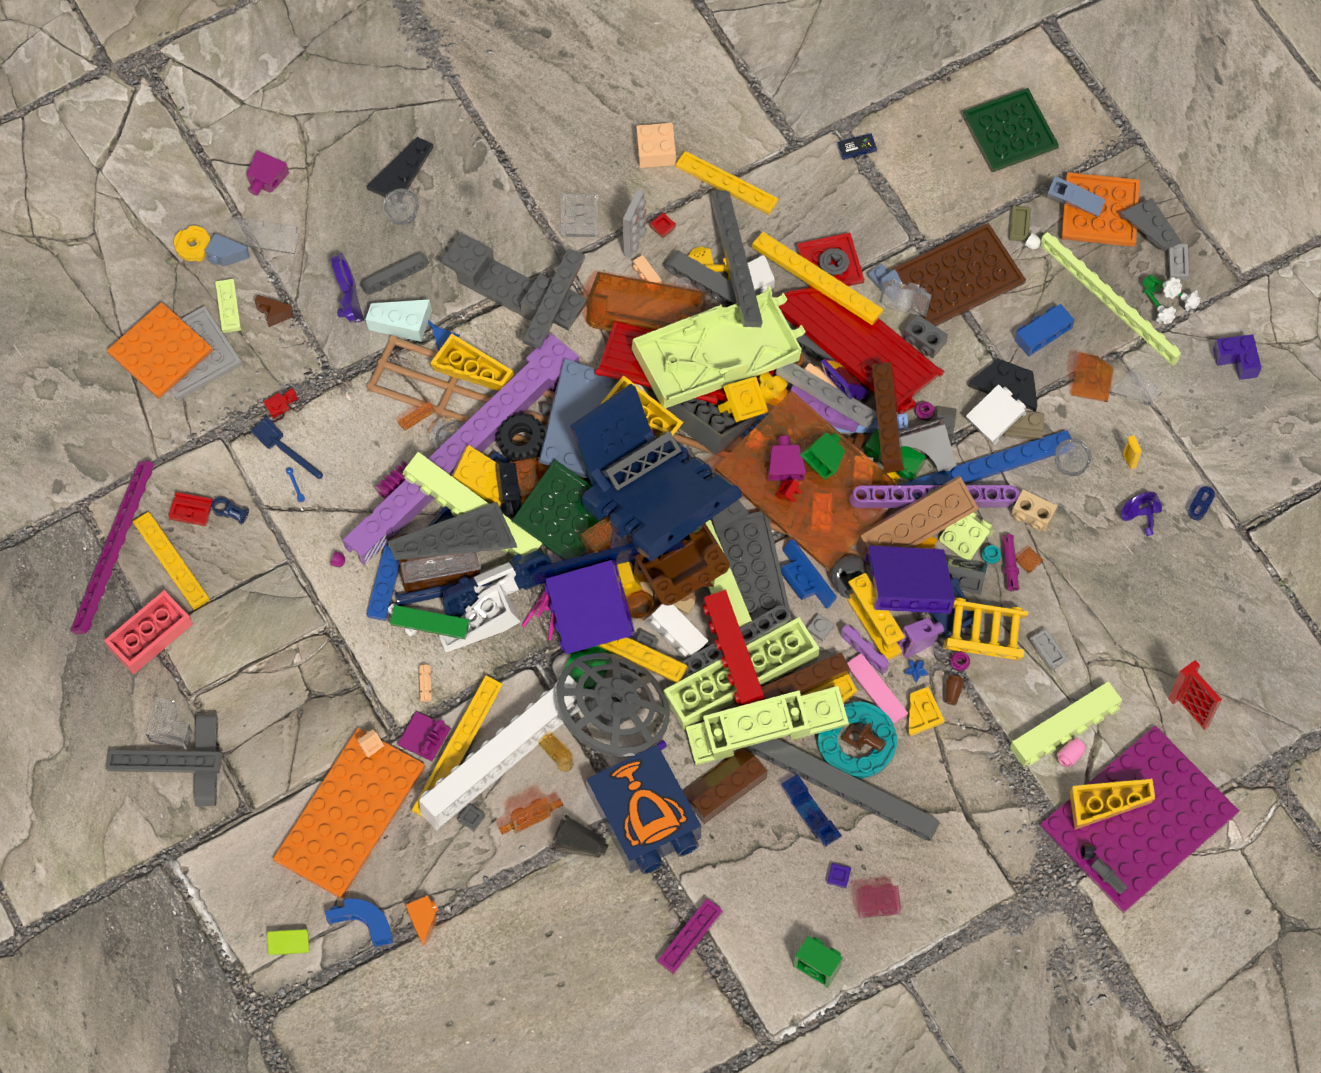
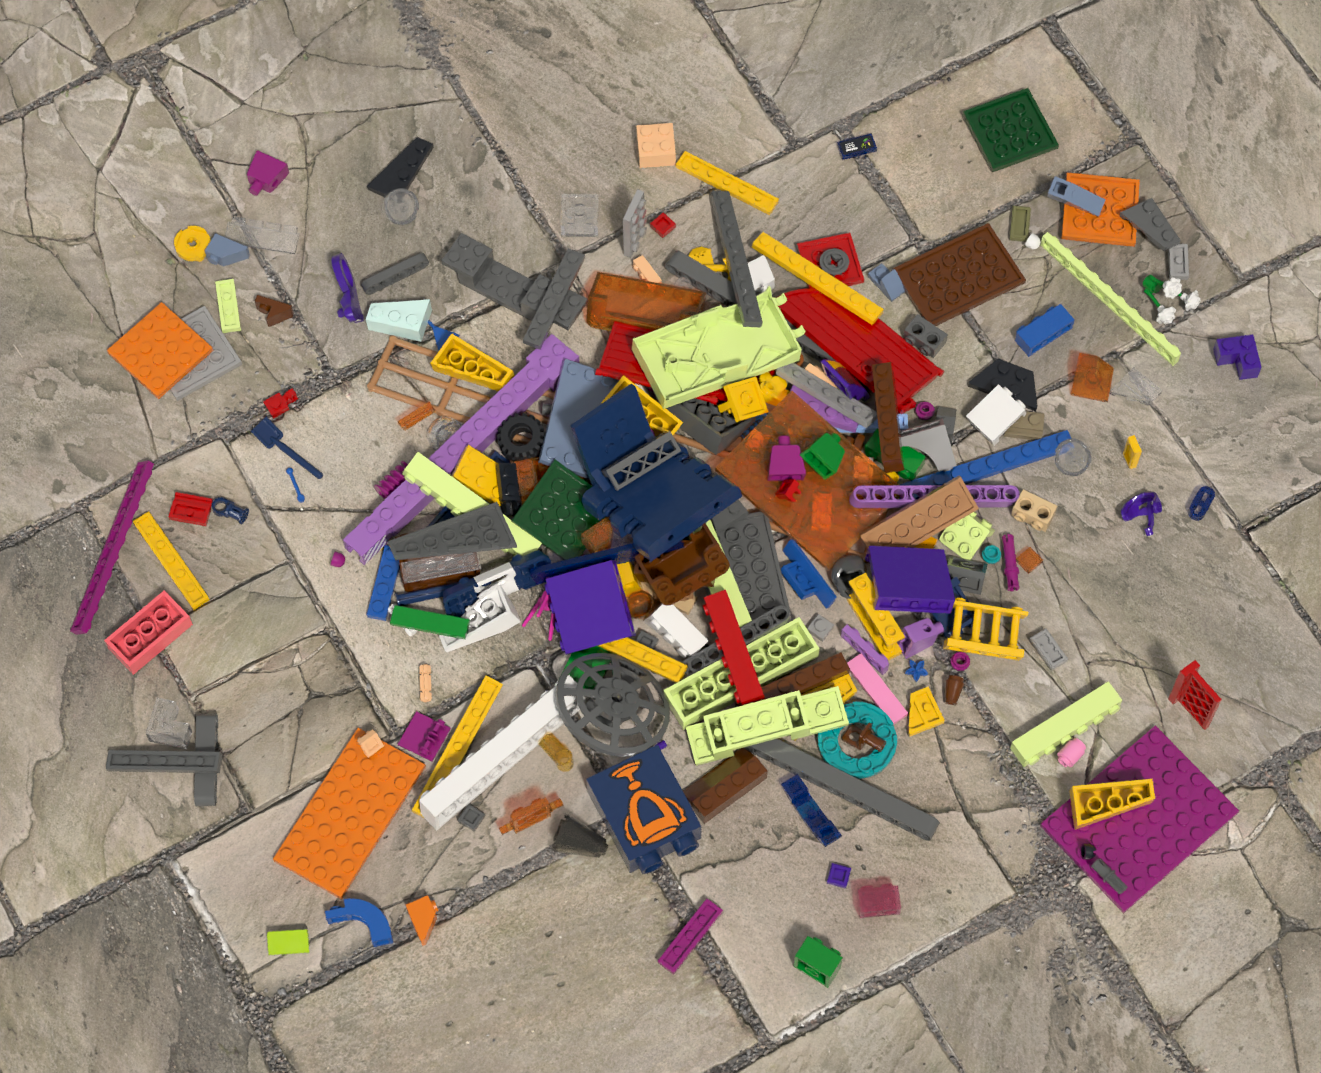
(905, 297): clear brick -> none

